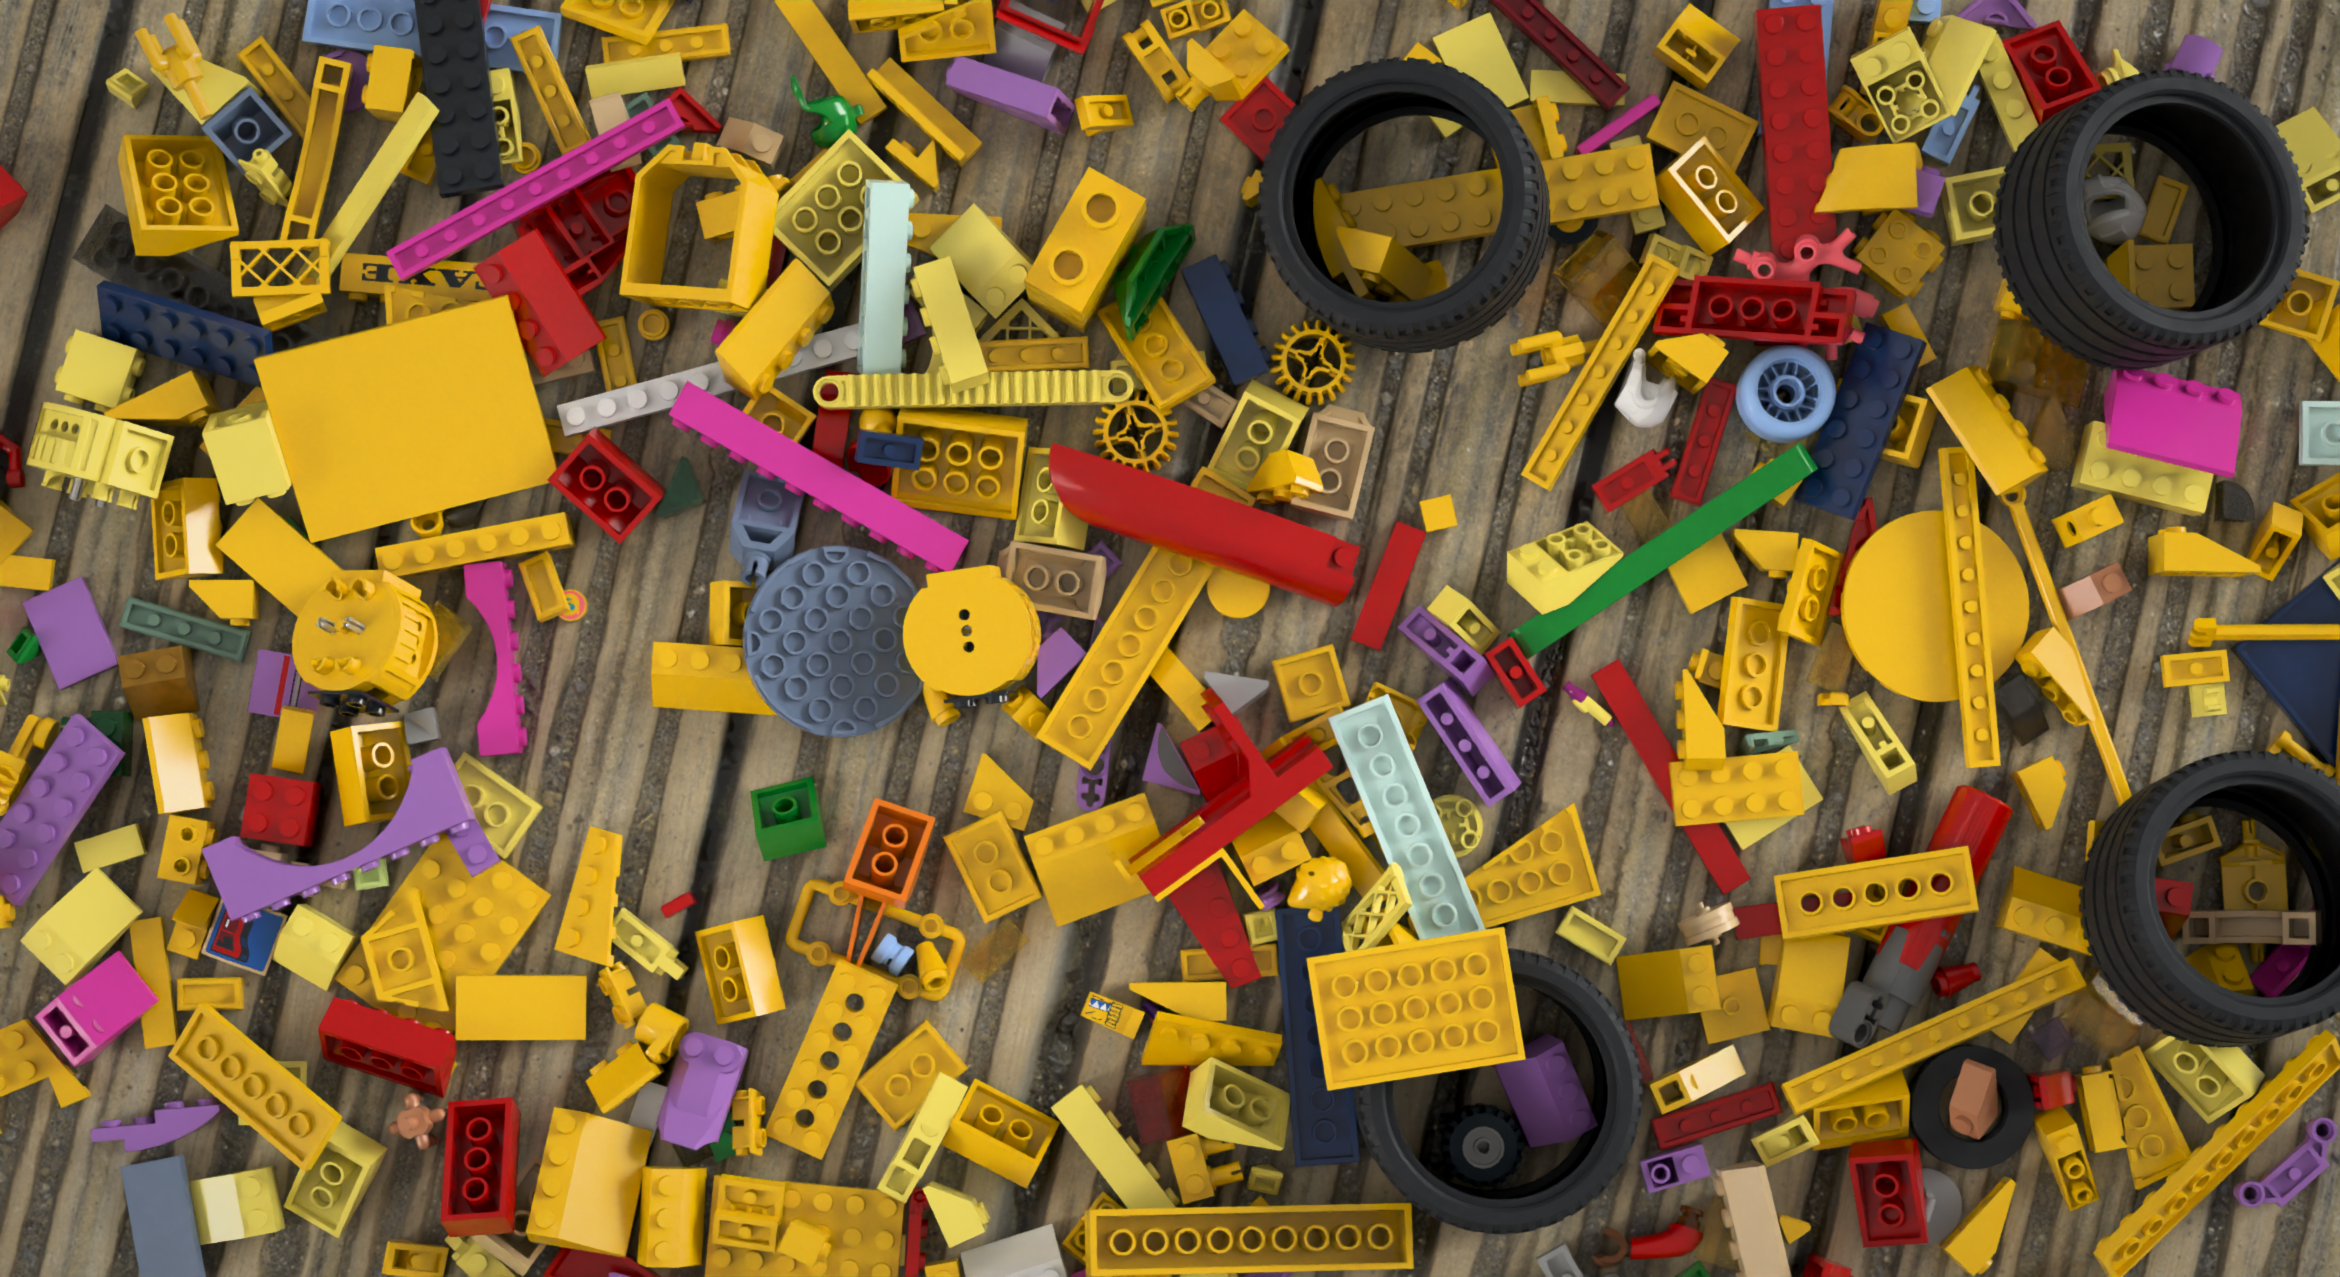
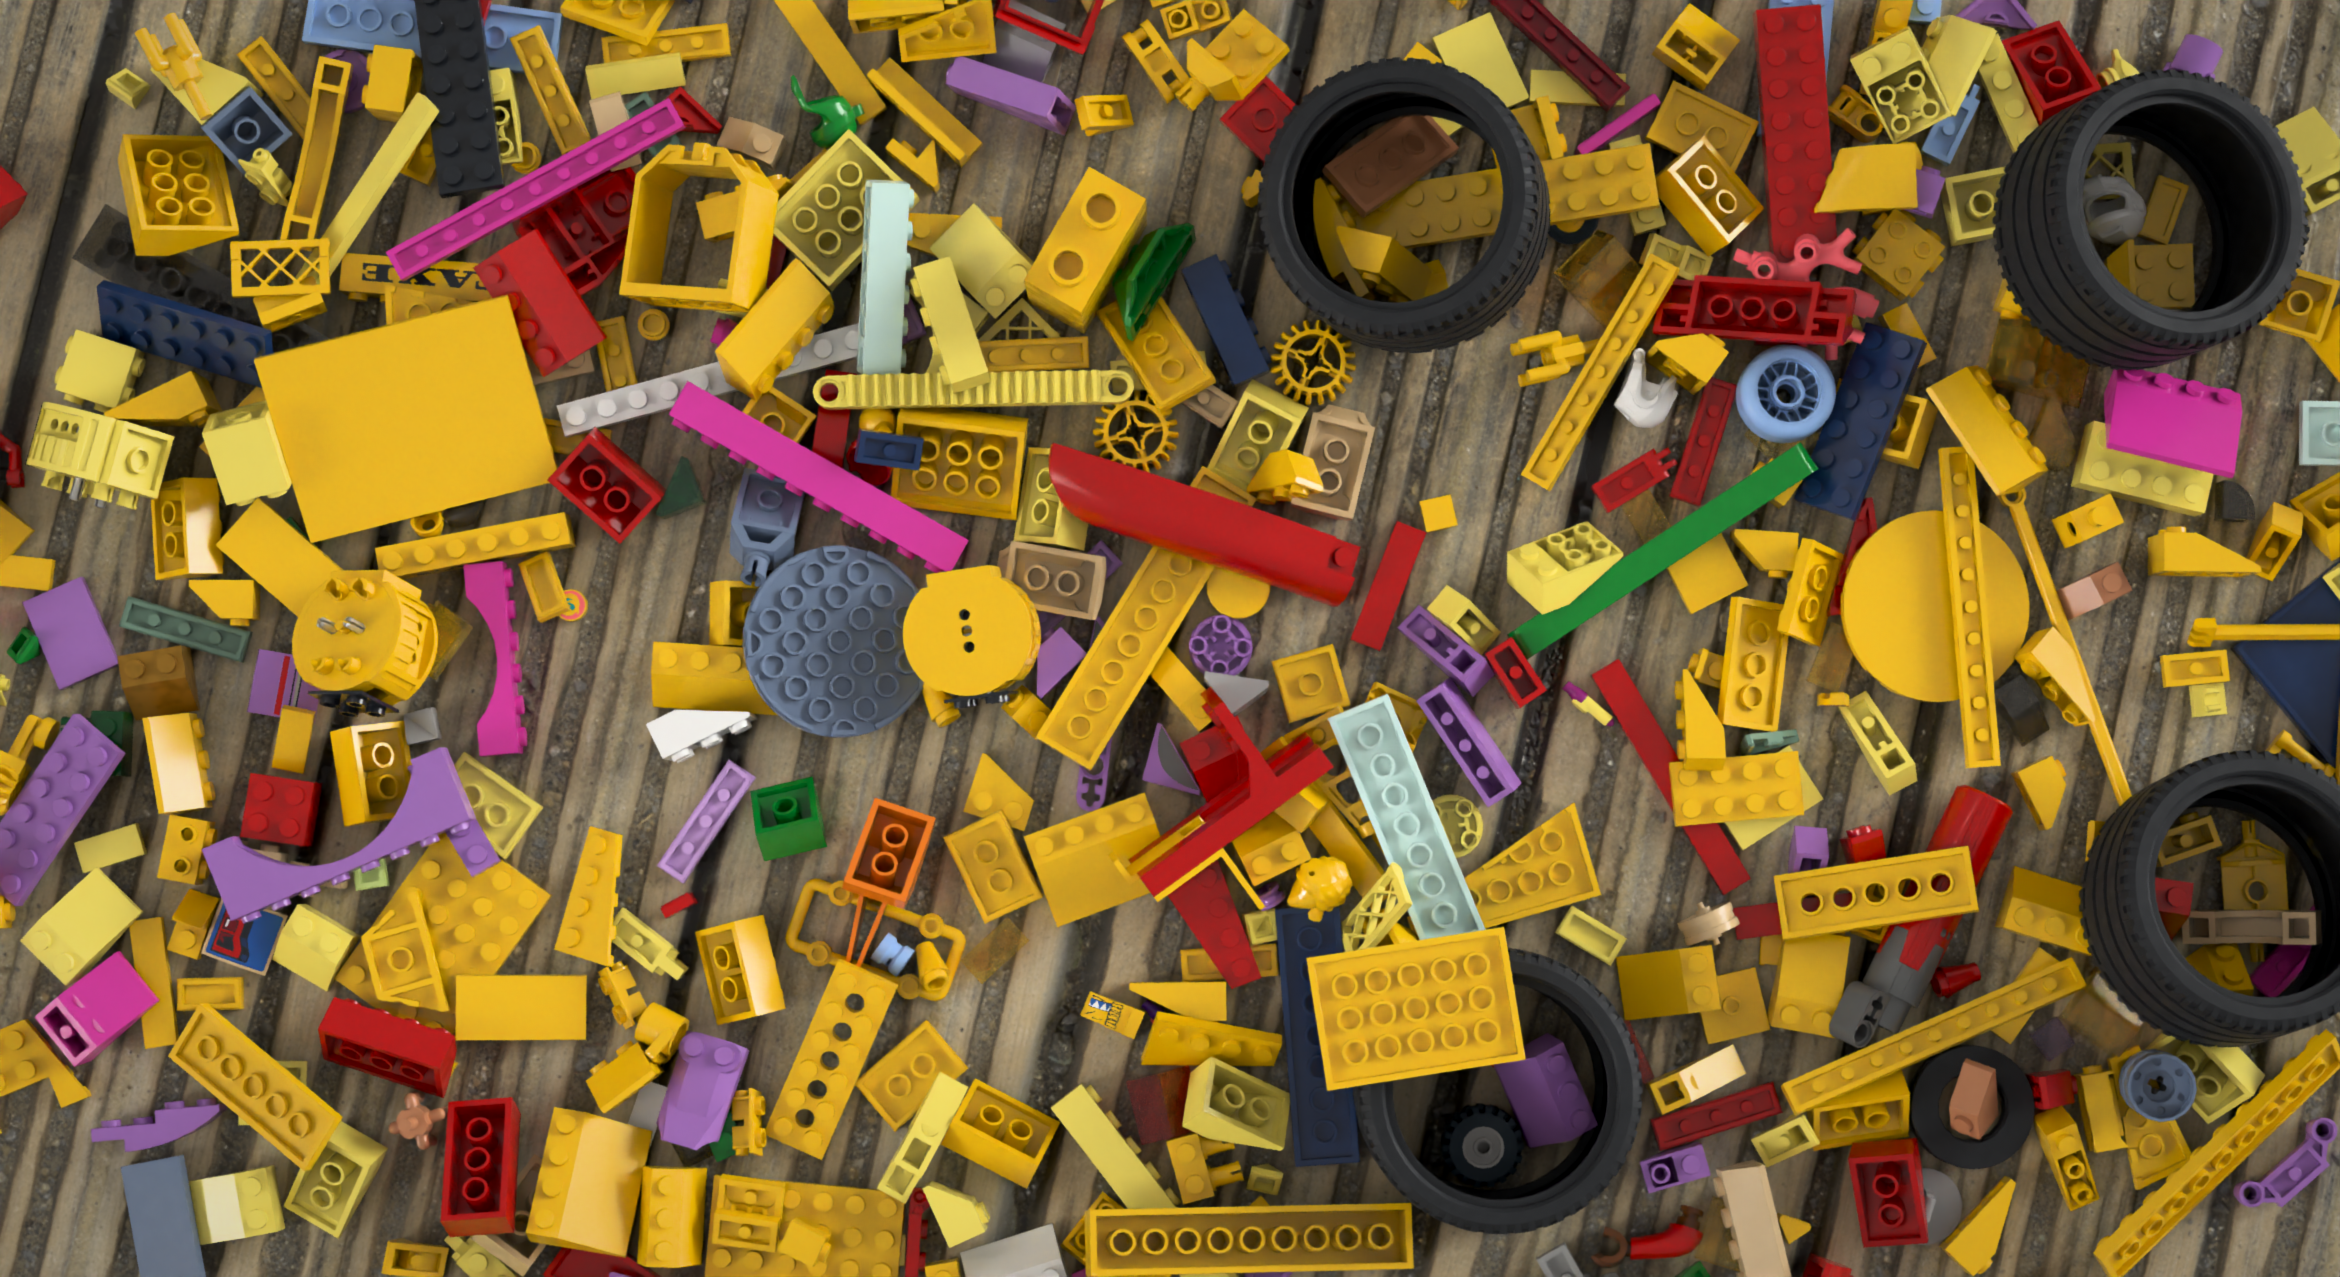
(685, 730): none -> white slope
(706, 821): none -> lavender tile
(1220, 645): none -> medium lavender tile
(1389, 161): none -> nougat plate
(1808, 850): none -> medium lavender slope
(2176, 1088): none -> sand blue wheel

